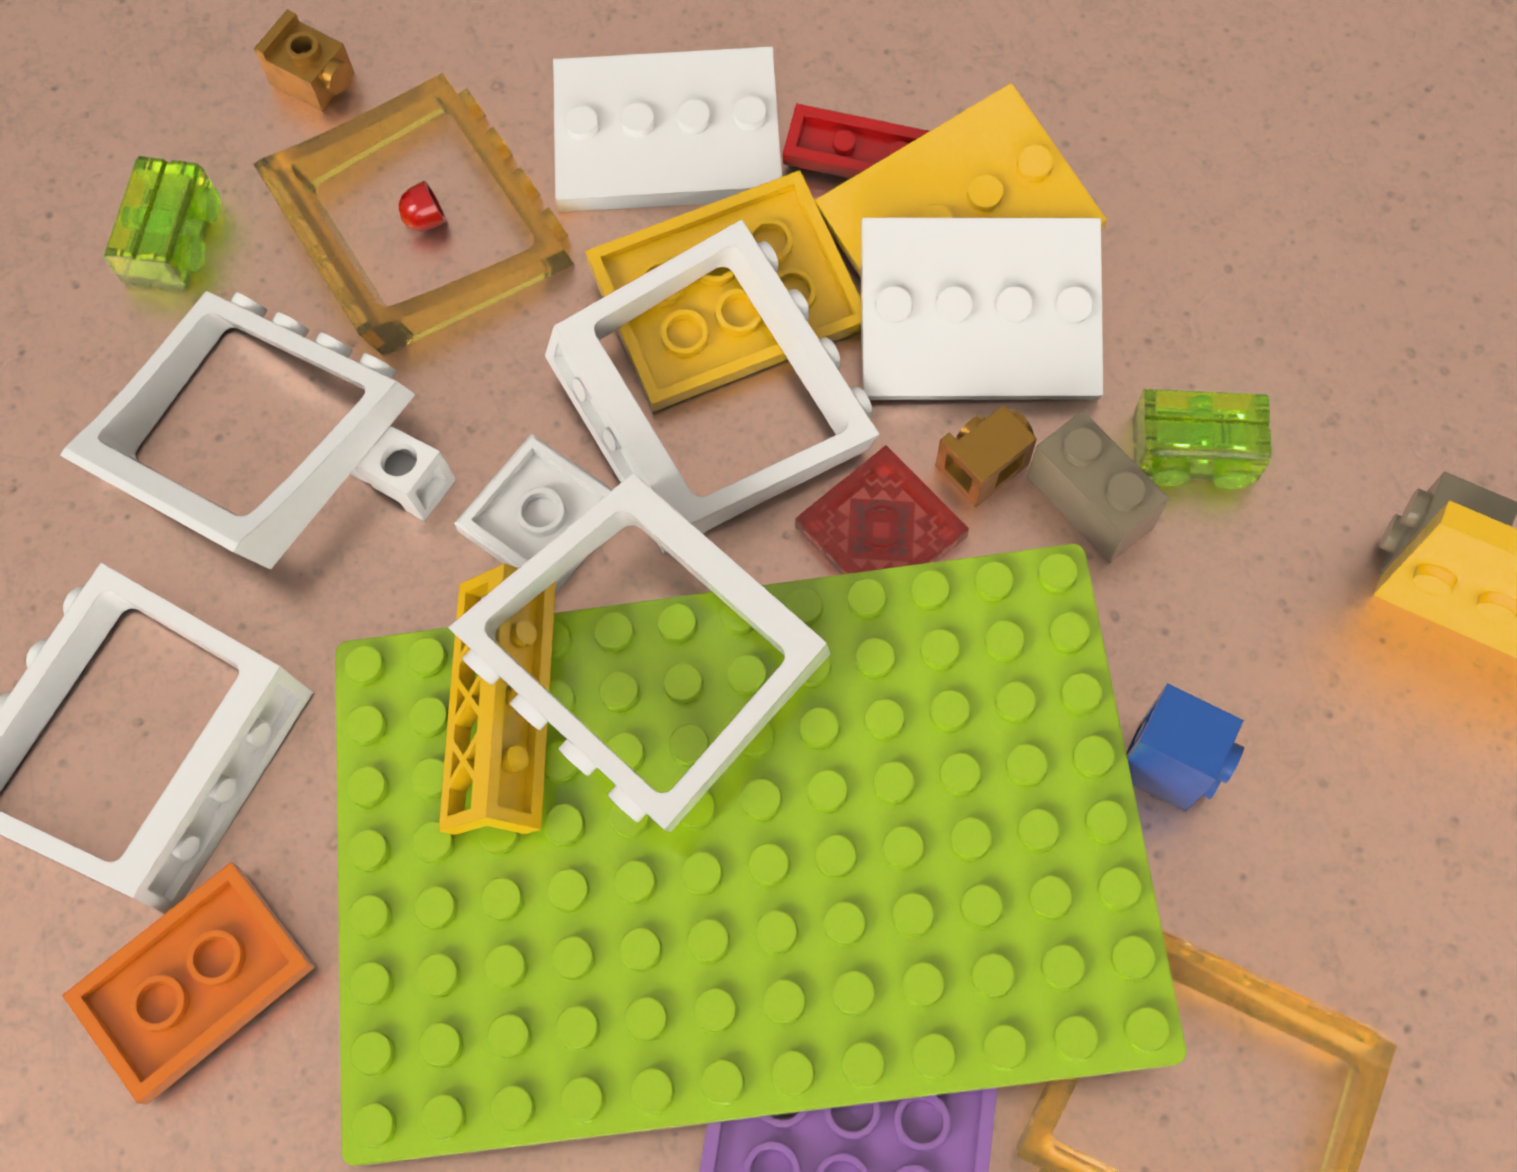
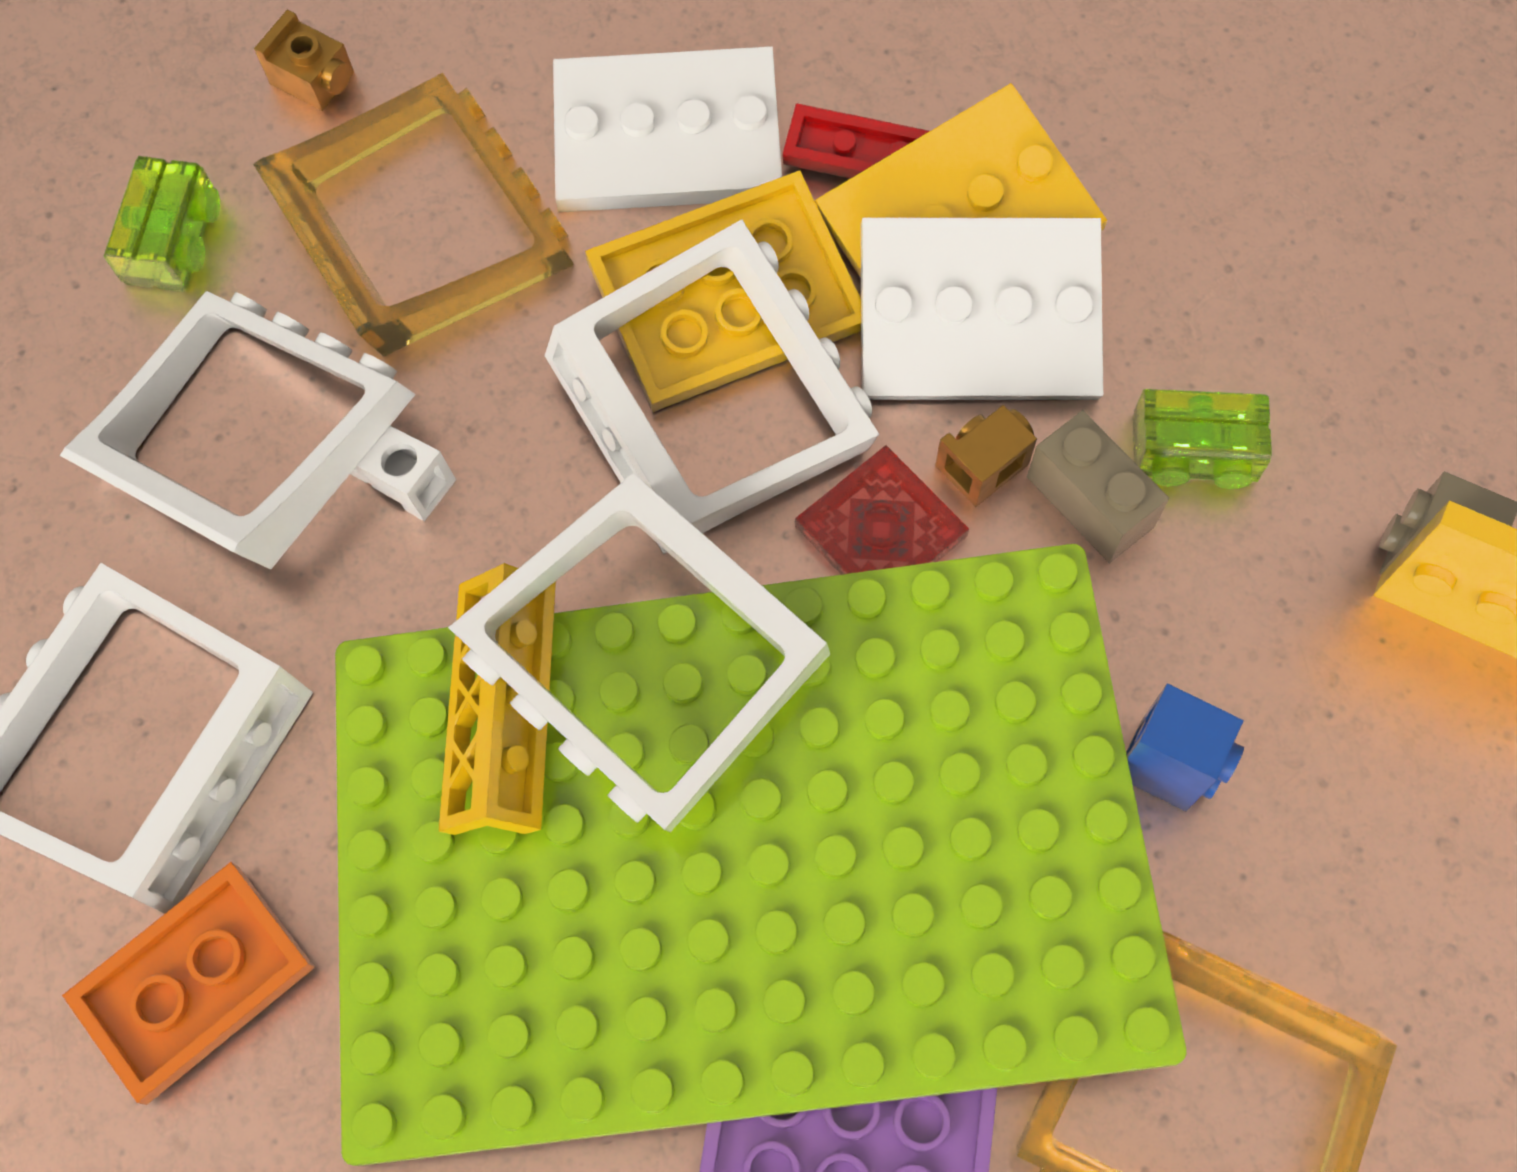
(421, 208): red hinge -> none
(530, 504): white tile -> none

